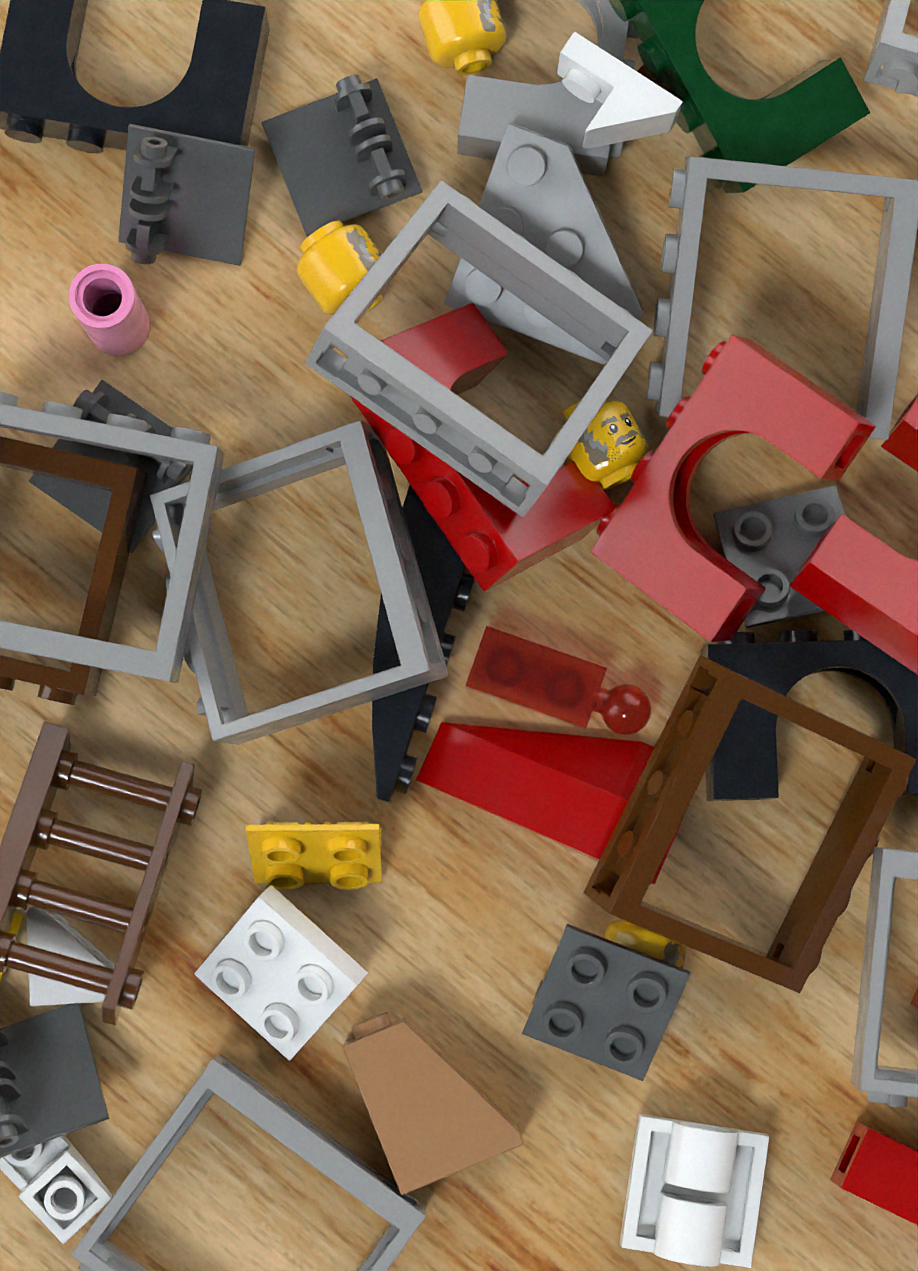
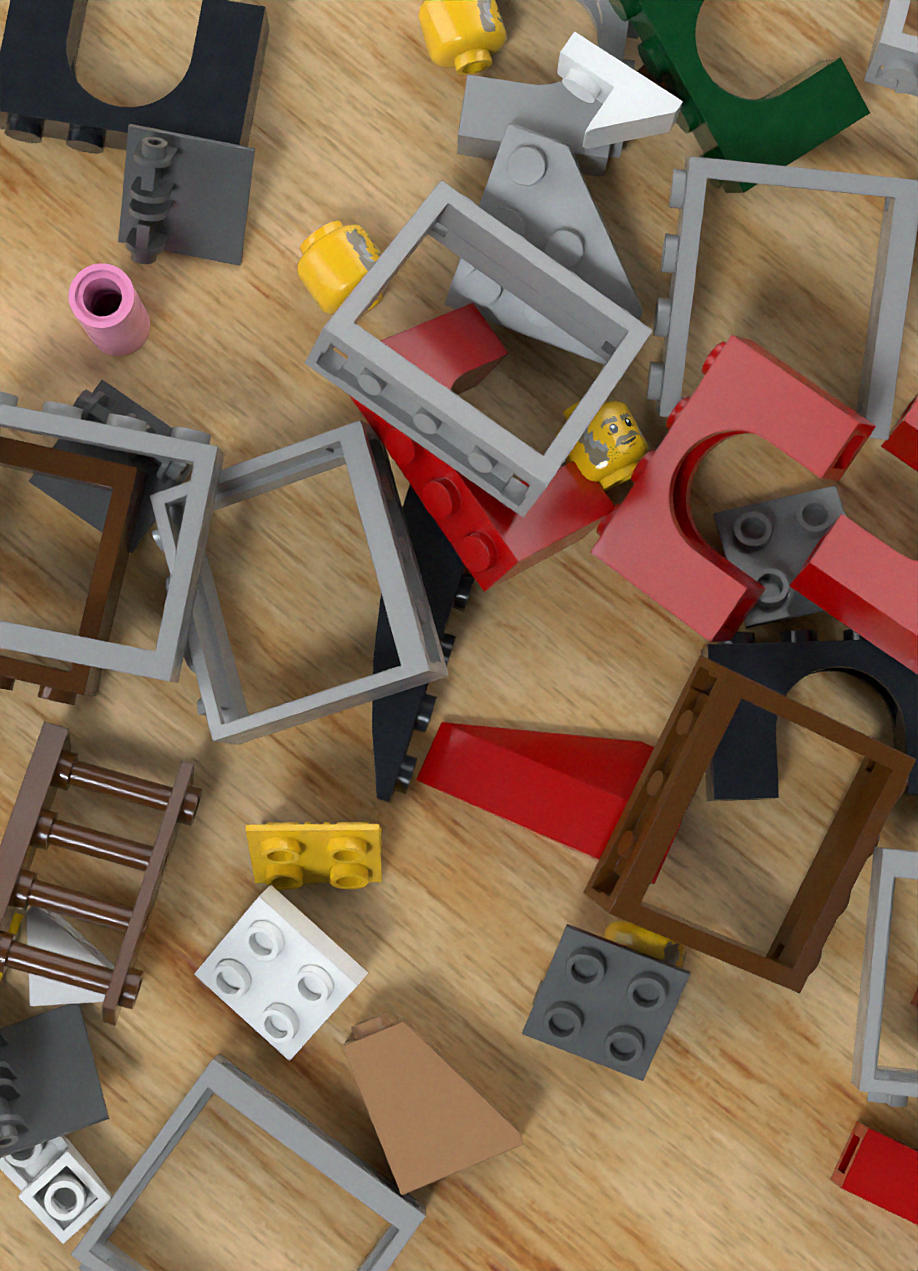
(342, 155): dark grey hinge -> none
(554, 684): clear red plate -> none
(694, 1192): white plate -> none

